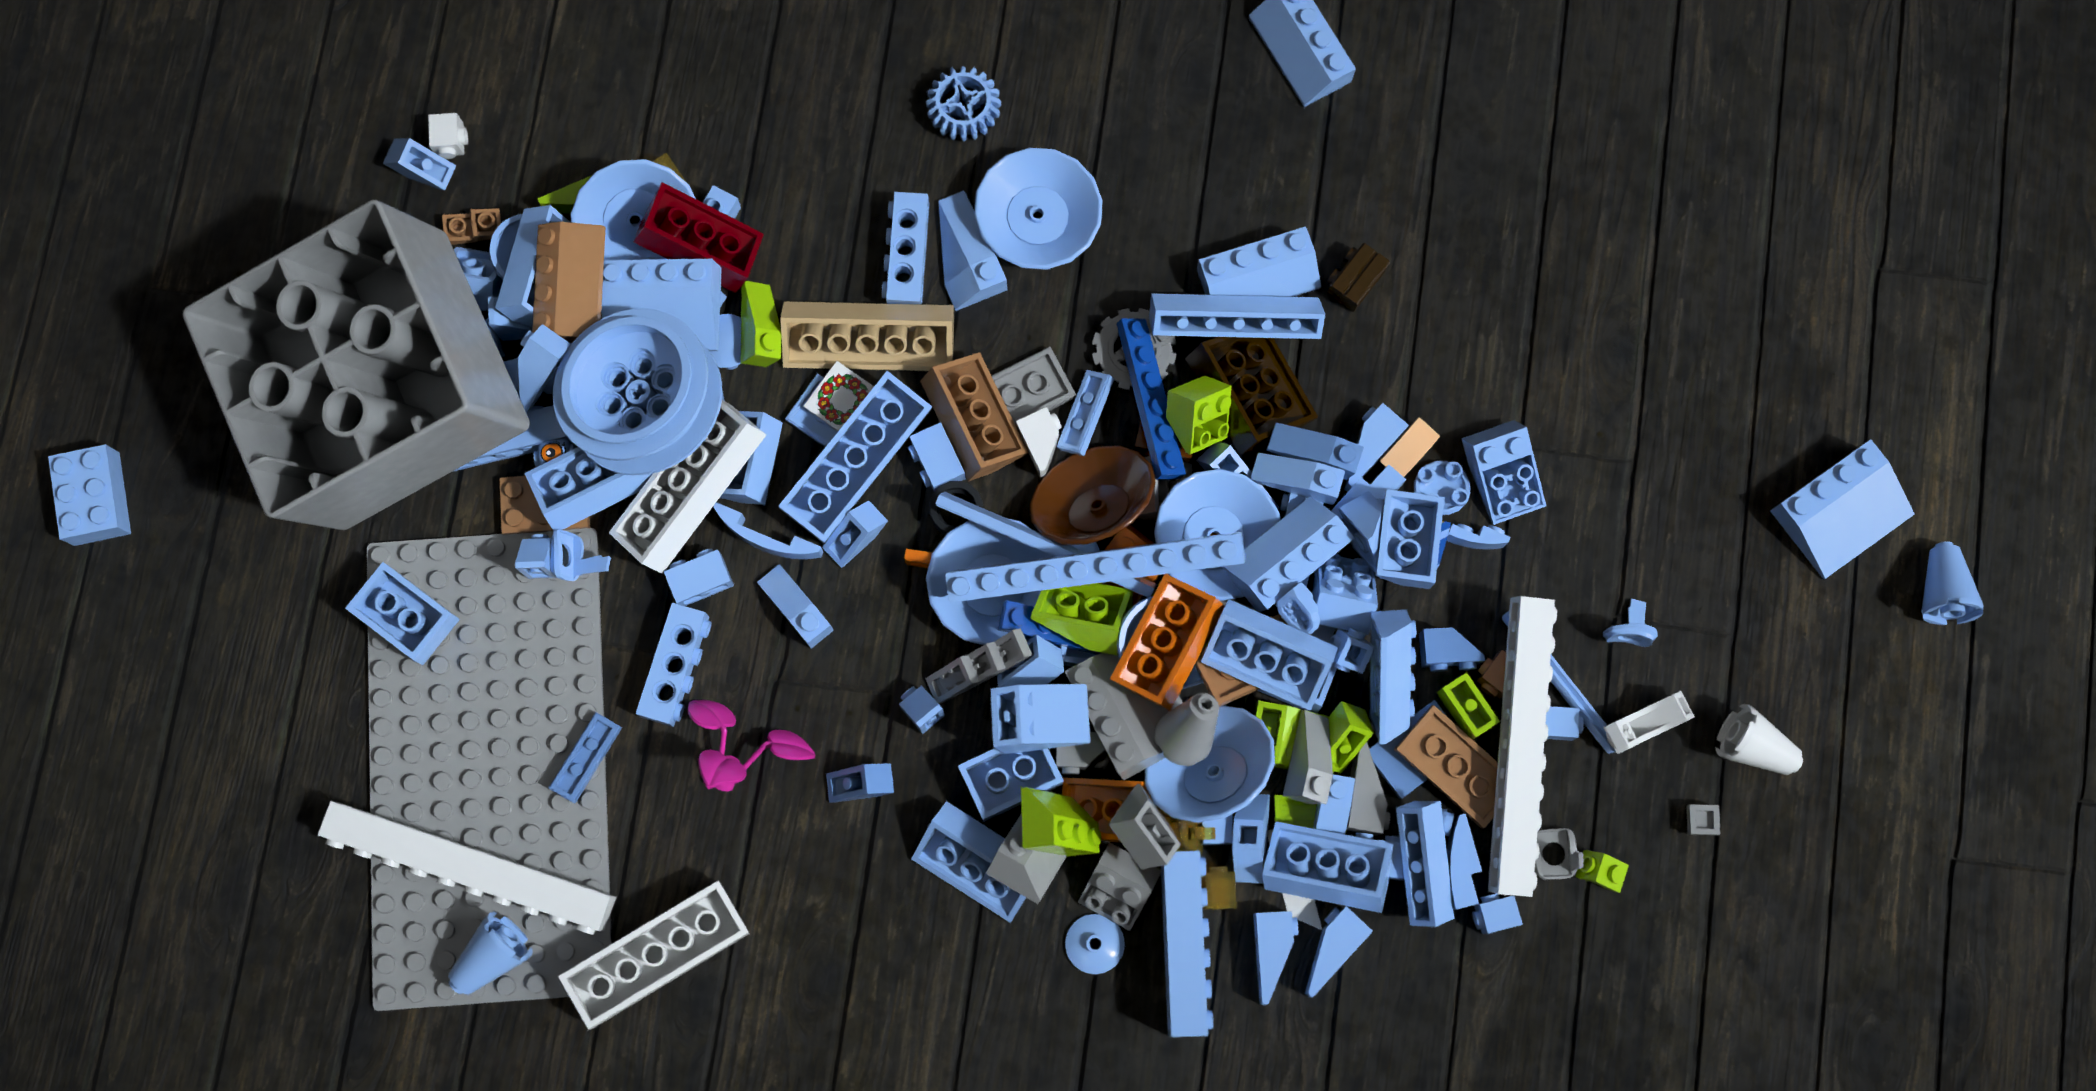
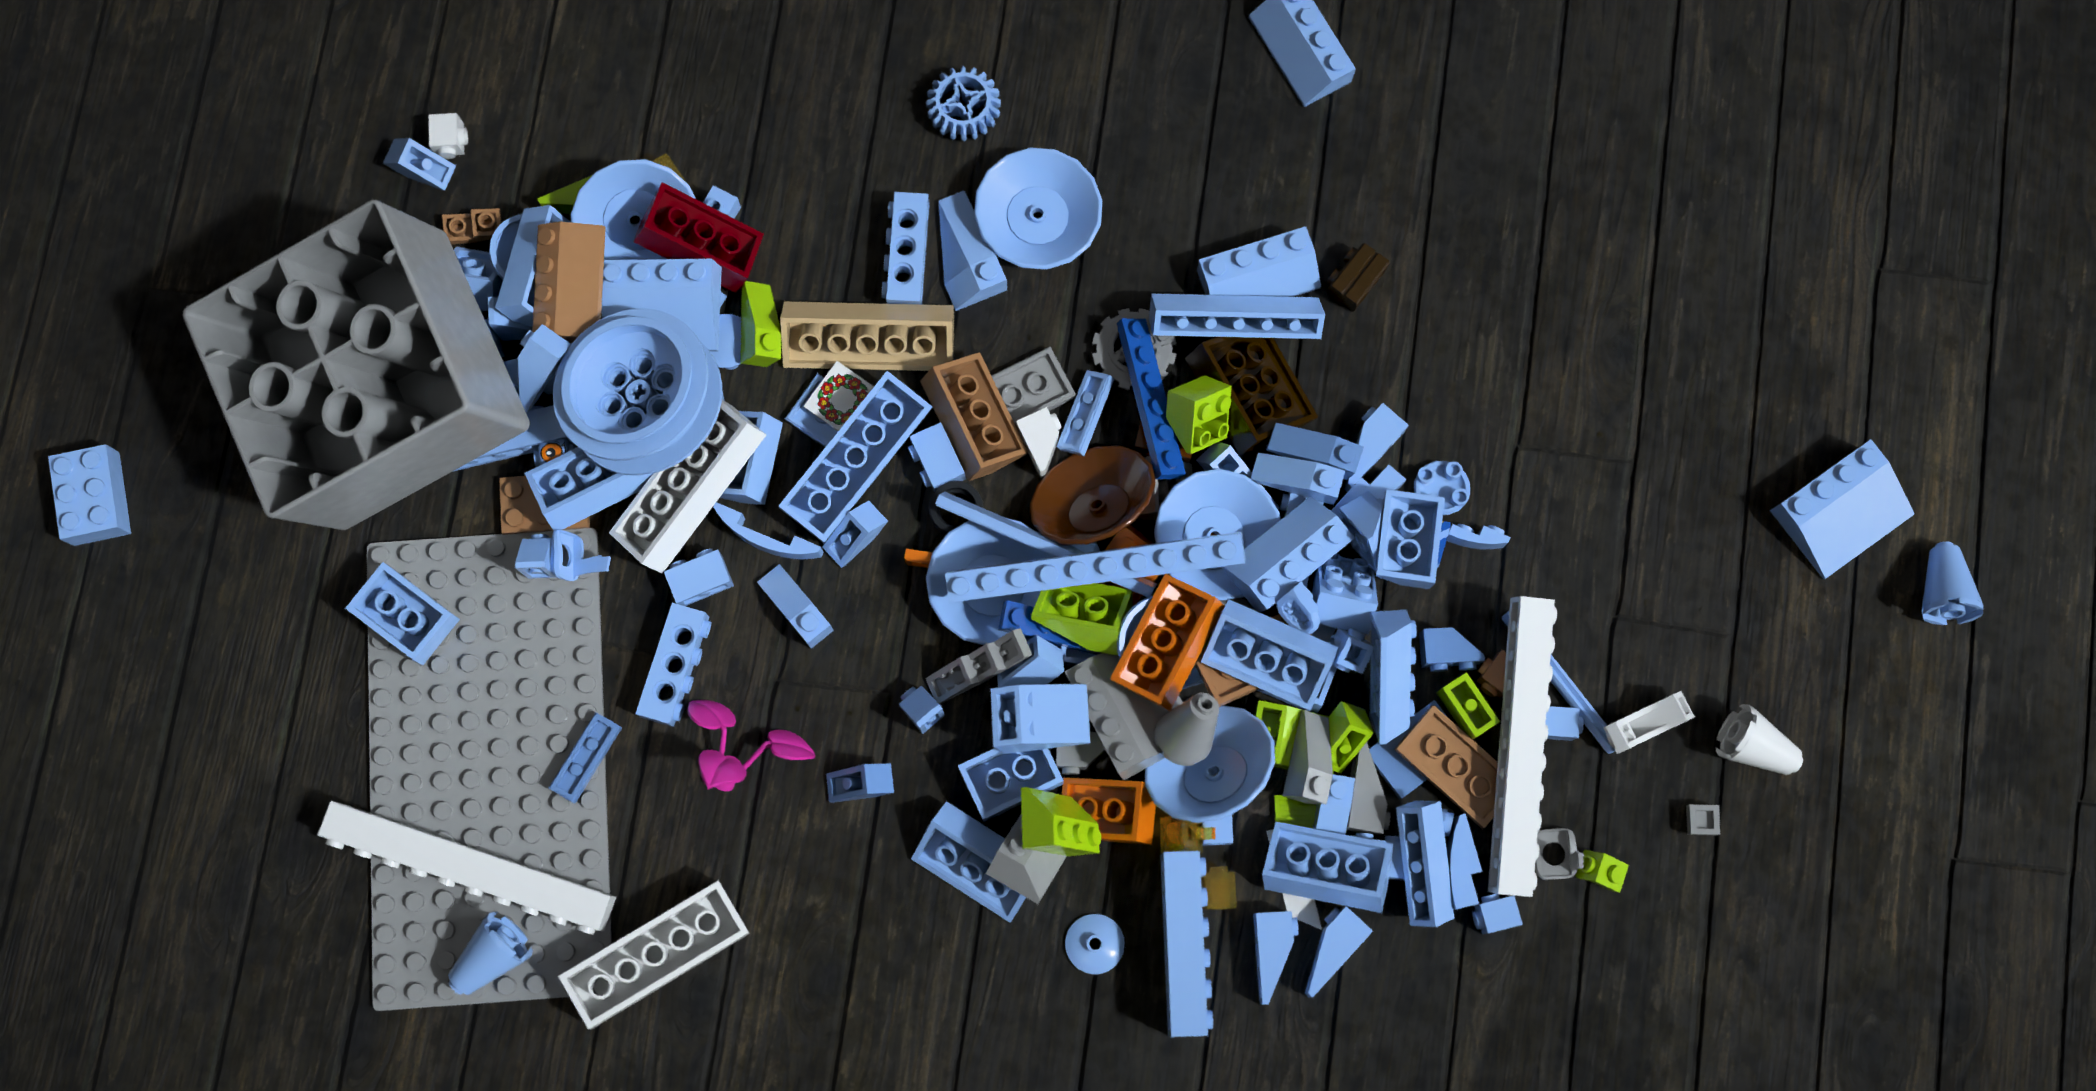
(1119, 887): light grey slope -> none
(1144, 830): light grey slope -> none
(1250, 840): light blue slope -> none
(1410, 447): light nougat slope -> none
(1505, 471): light blue slope -> none
(1636, 631): light blue piece -> none

